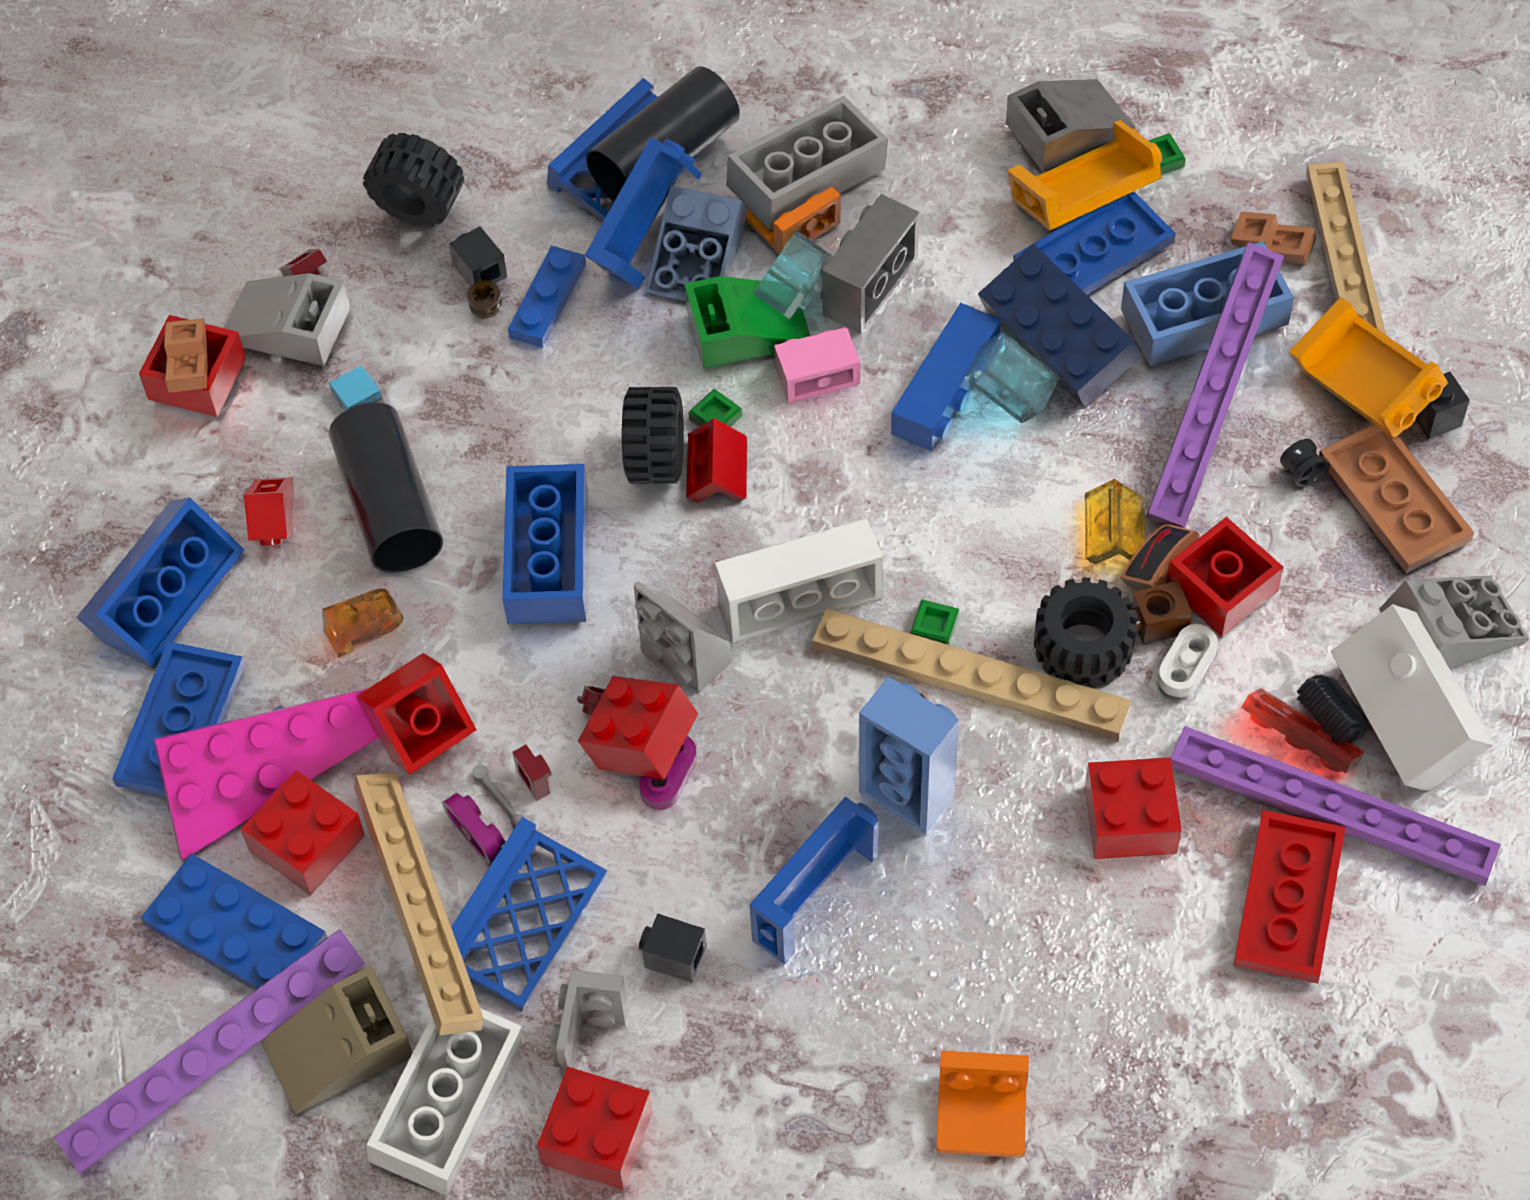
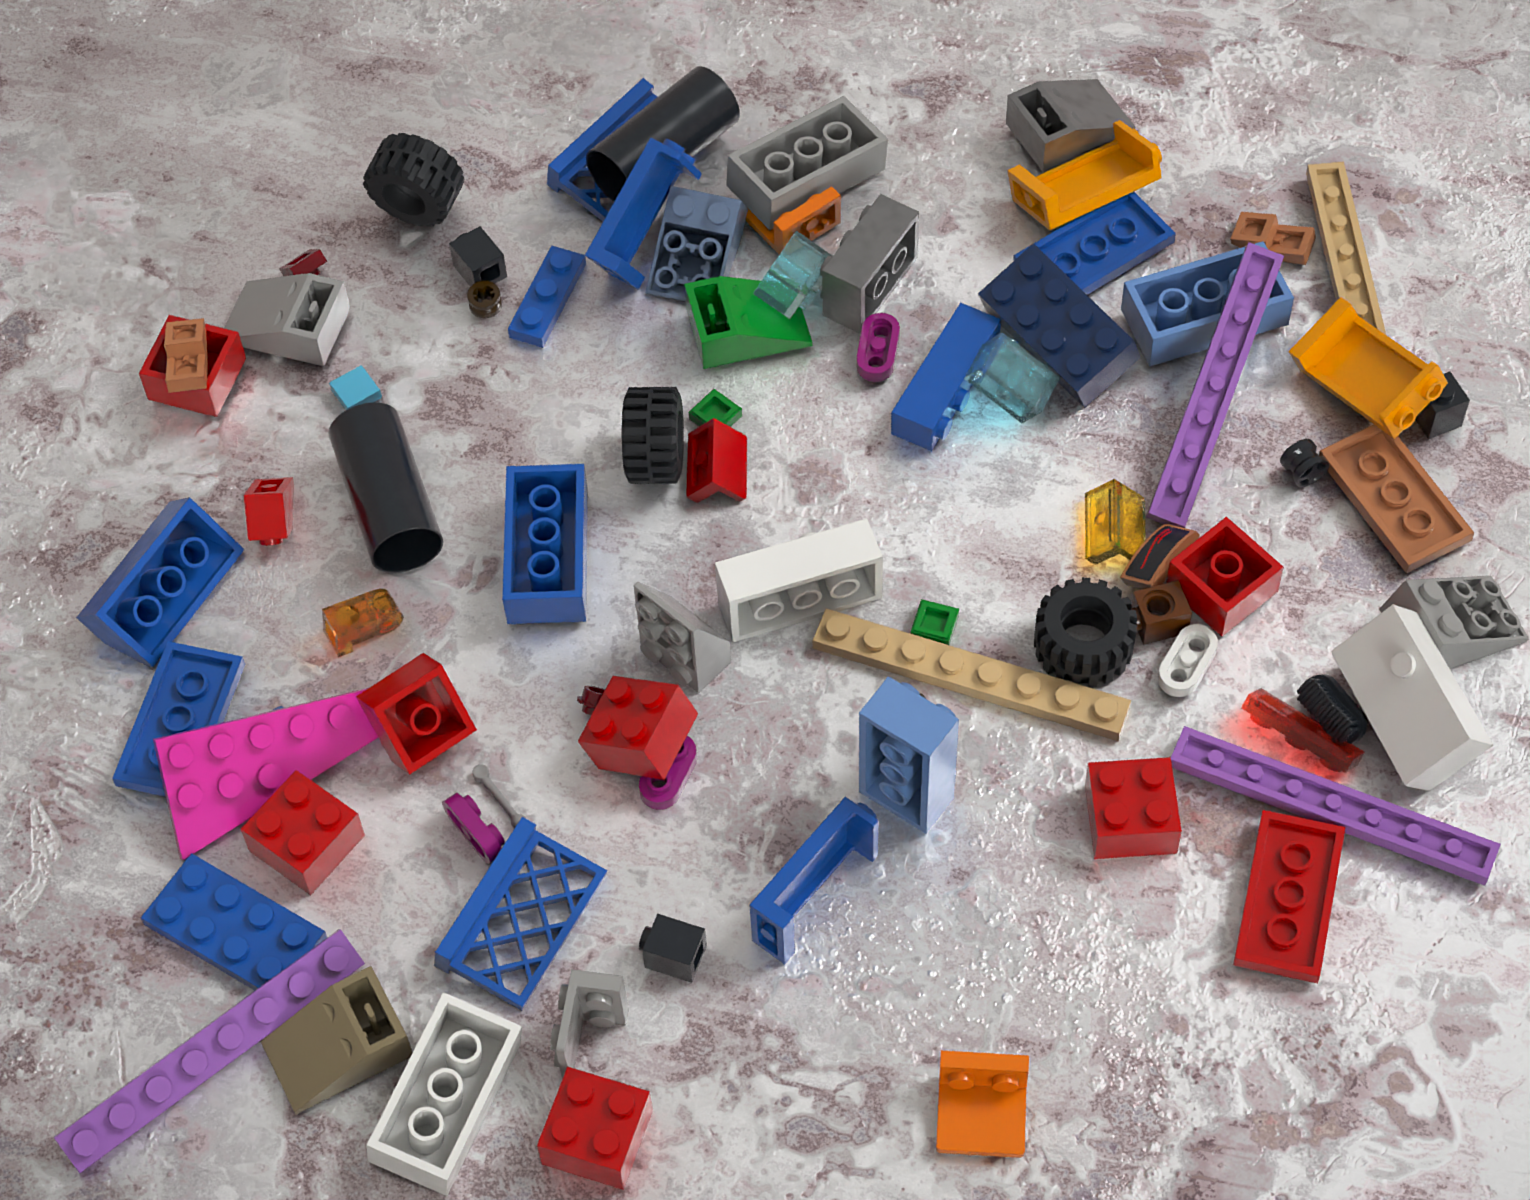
(418, 905): tan plate -> none
(533, 771): dark red plate -> none
(817, 364): bright pink brick -> none
(878, 350): none -> magenta plate
(1171, 154): green tile -> none

